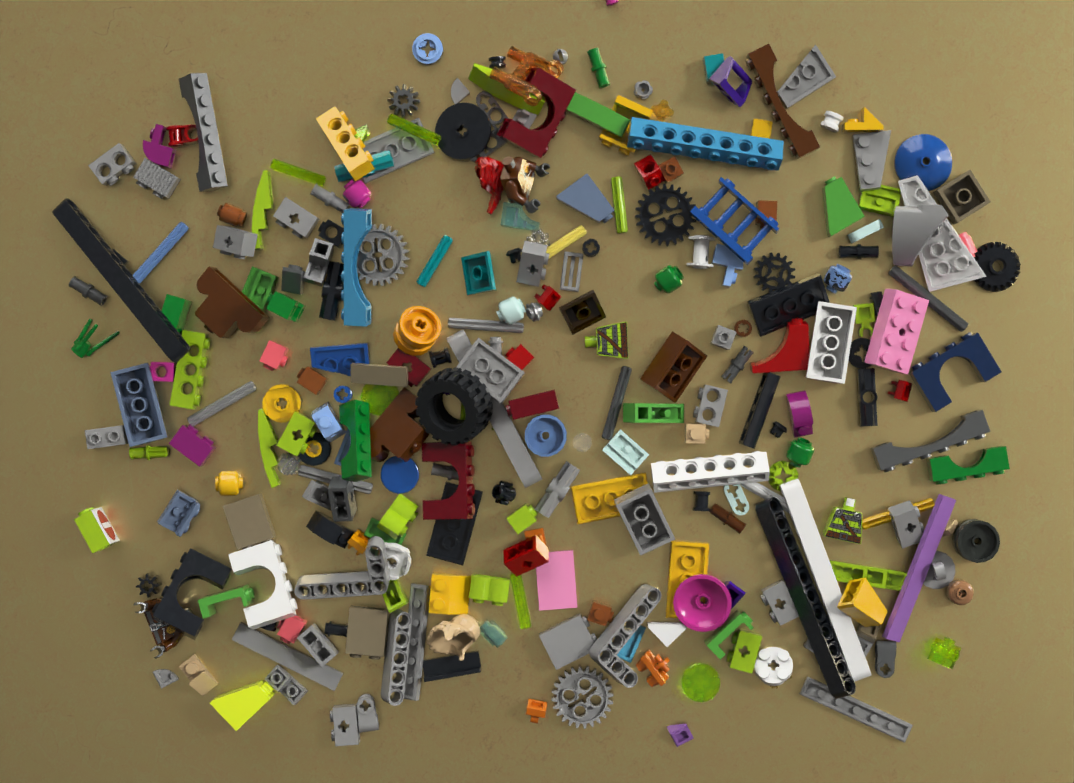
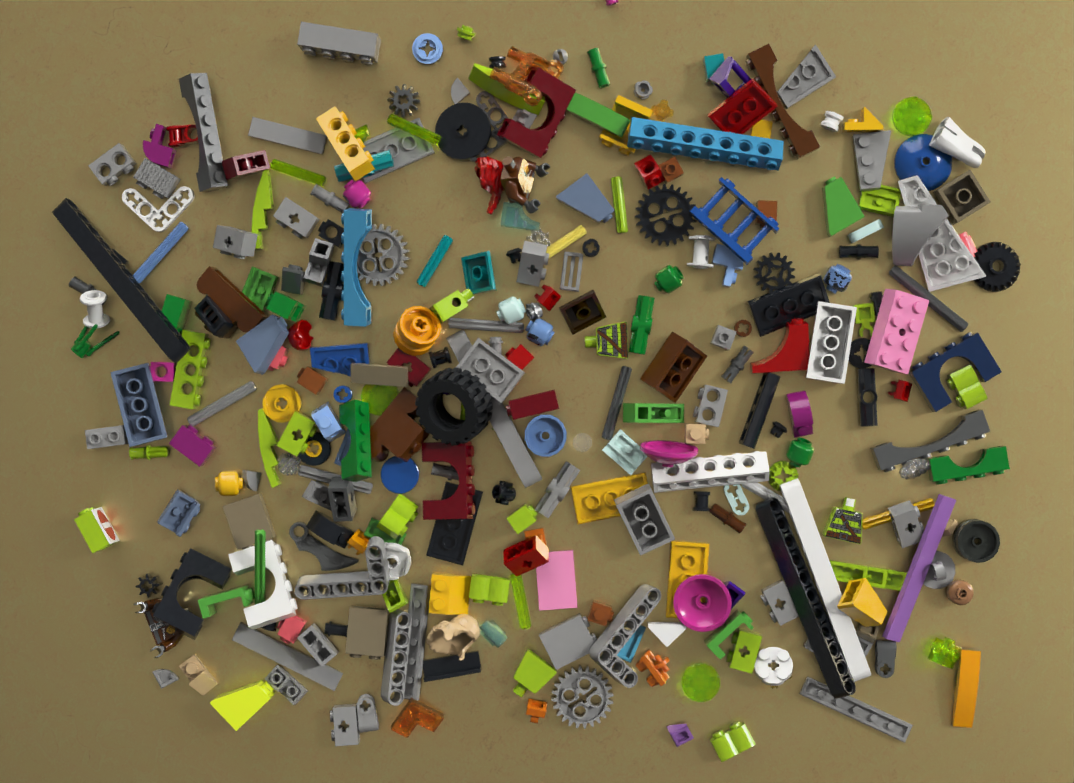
(94, 301): none -> white hose
(155, 213): none -> white beam
(222, 325): none -> black slope
(231, 215): dark orange brick -> none
(245, 164): none -> dark red brick
(251, 479): none -> light grey tile
(260, 538): none -> bright green axle
(263, 342): none -> sand blue slope
(287, 135): none -> light grey tile
(299, 335): none -> red hair
(327, 557): none -> dark grey piece
(339, 42): none -> light grey brick
(414, 714): none -> clear orange plate
(445, 309): none -> lime torso
(465, 32): none -> lime plate
(532, 673): none -> lime torso
(539, 332): none -> medium blue head
(641, 324): none -> green piece
(668, 451): none -> dark pink dish
(732, 741): none -> lime brick
(743, 108): none -> red tile
(911, 116): none -> clear neon green tile
(914, 468): none -> clear gear
(954, 142): none -> white piece
(966, 688): none -> light orange slope
(967, 387): none -> lime brick

